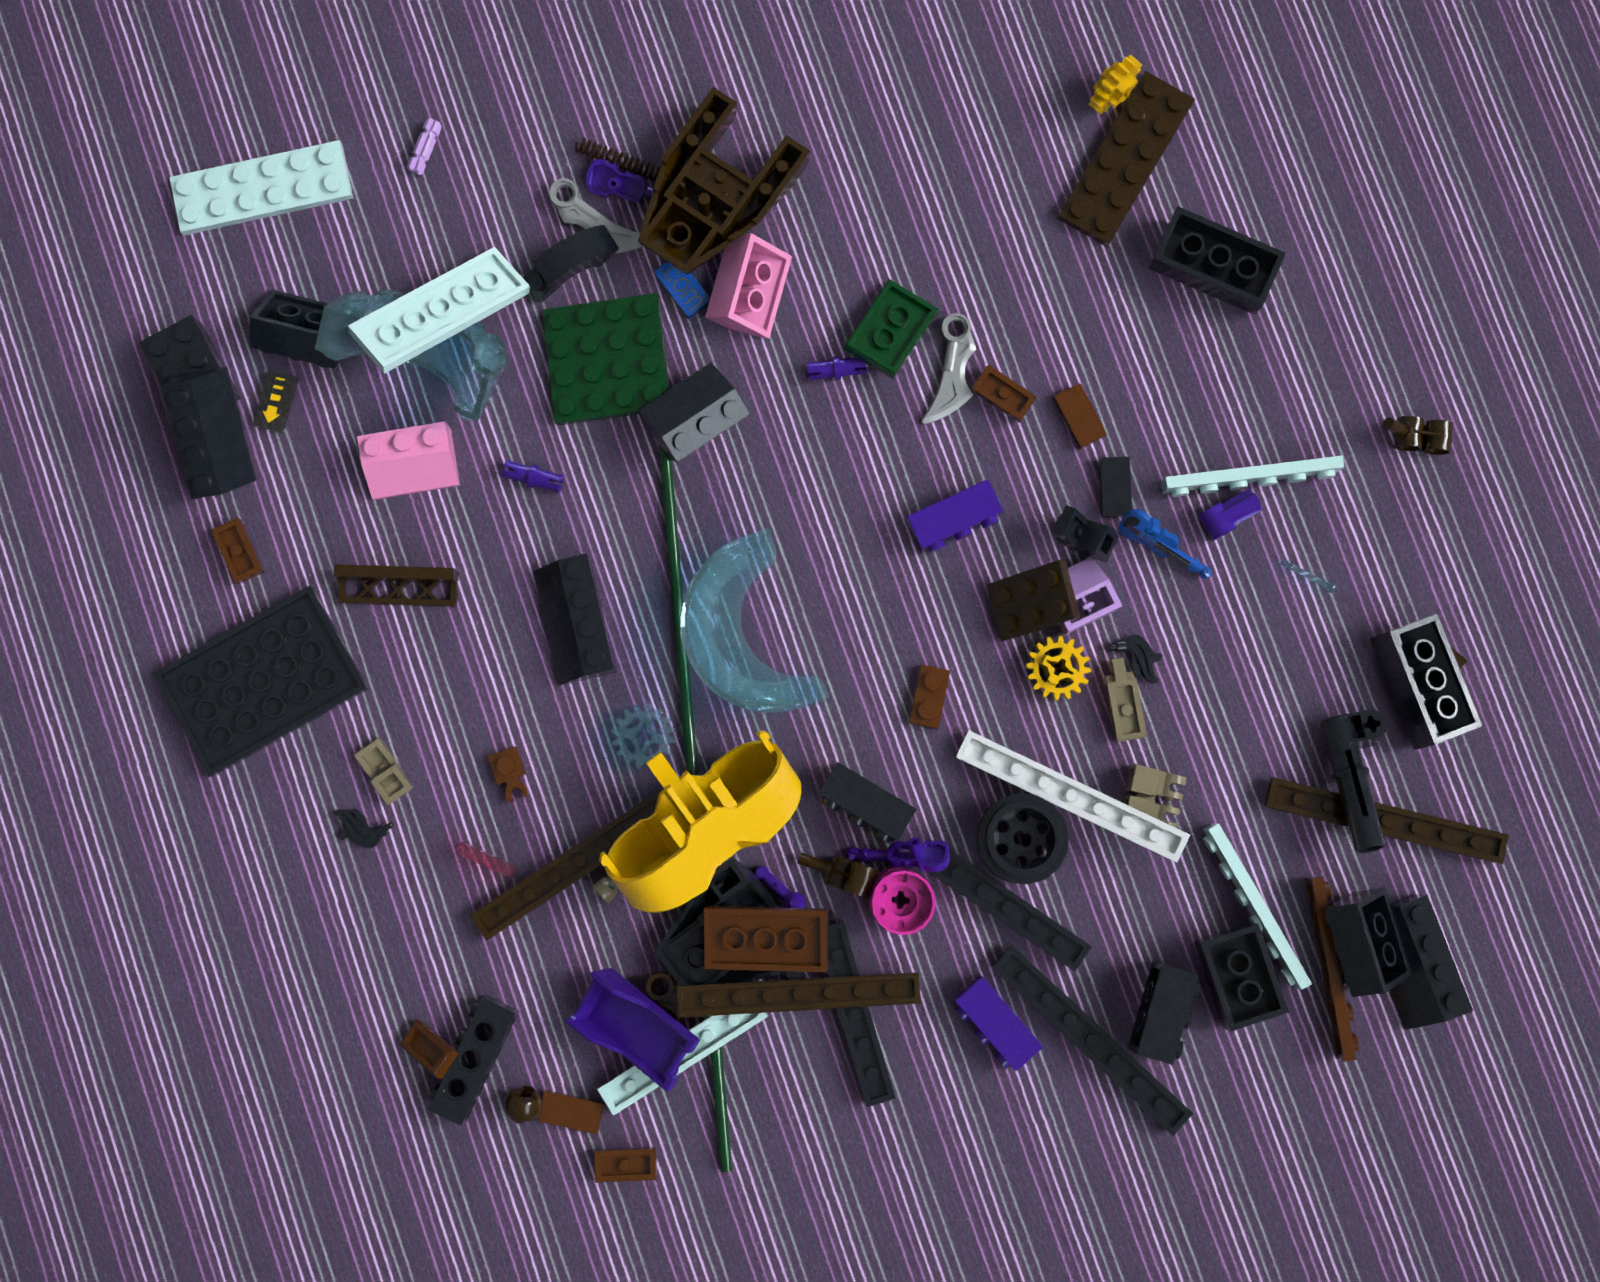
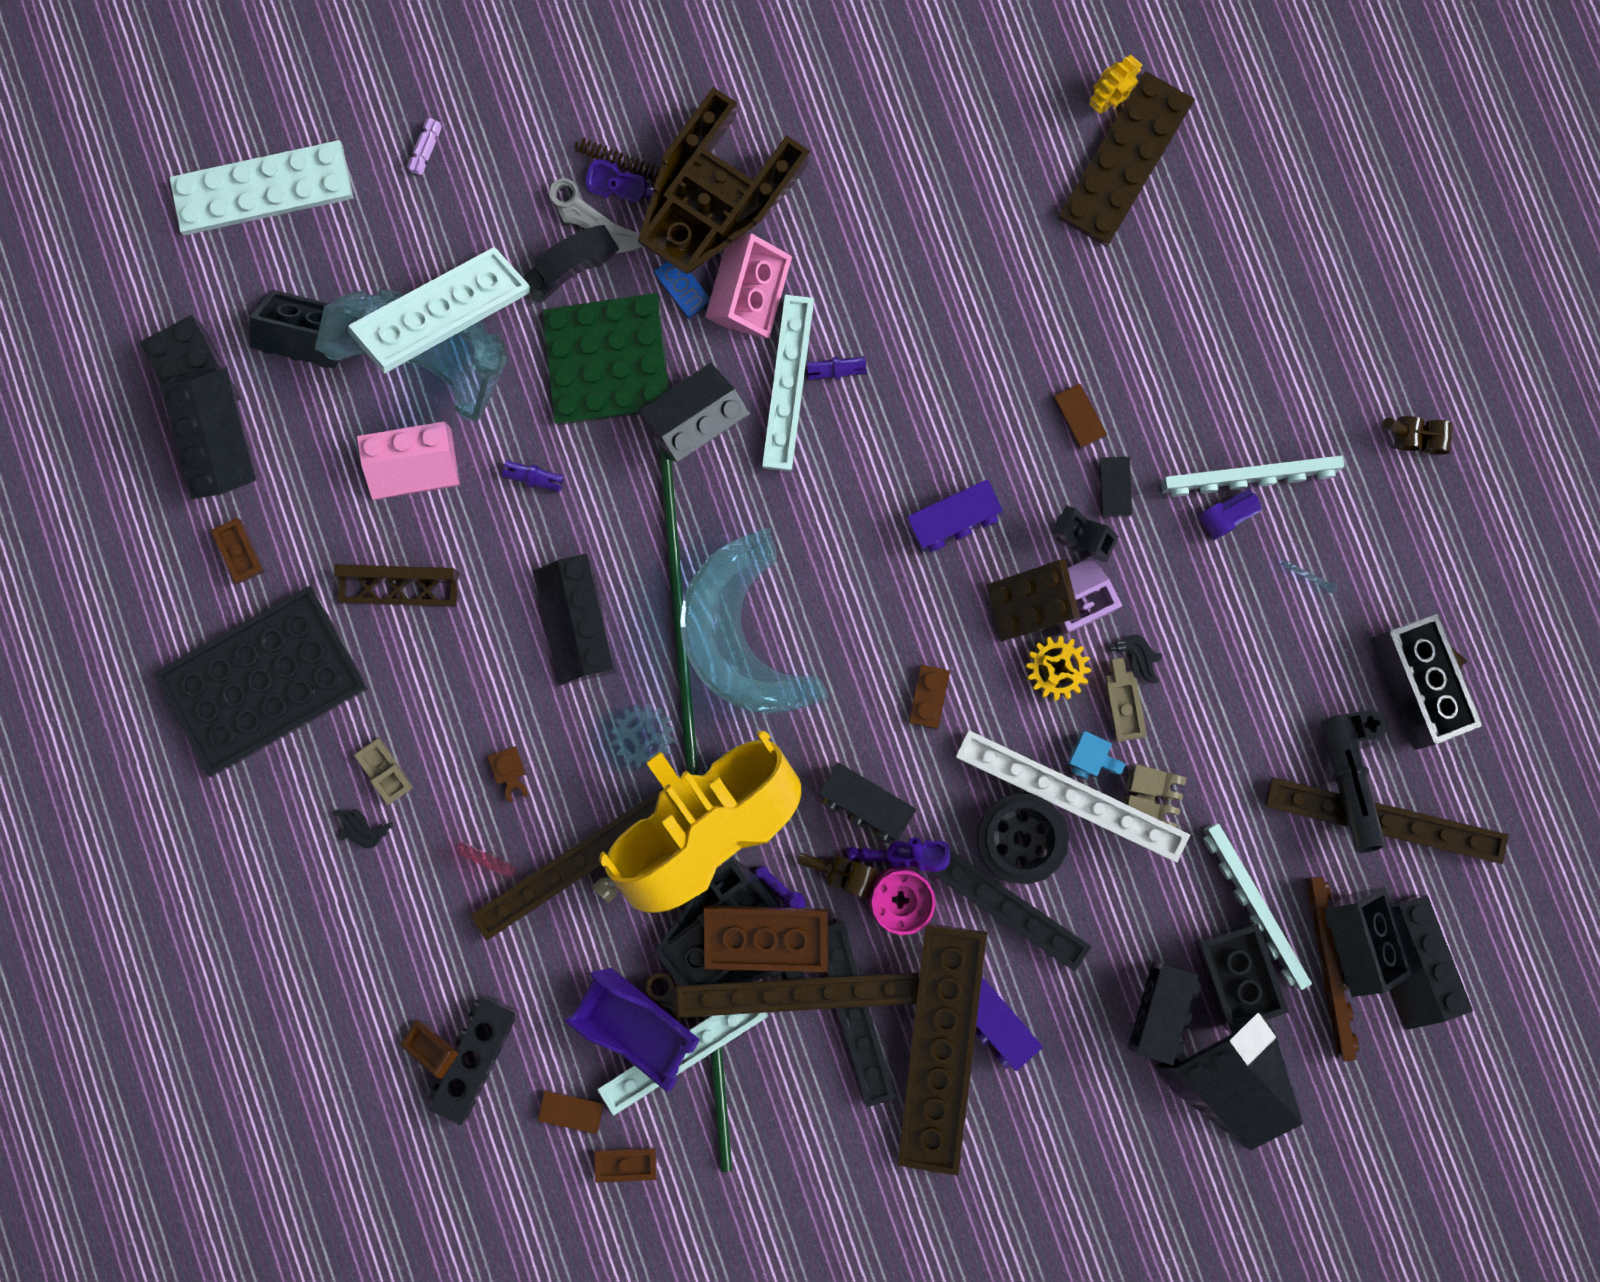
(275, 401): clear smoke tile -> none
(523, 1104): dark brown piece -> none
(788, 383): none -> light aqua plate
(890, 329): dark green tile -> none
(942, 1049): none -> dark brown plate
(953, 389): light grey piece -> none
(1003, 393): reddish brown plate -> none
(1091, 755): none -> dark azure brick
(1092, 1040): black plate -> none
(1145, 529): blue piece -> none
(1217, 260): black brick -> none
(1239, 1083): none -> black wedge

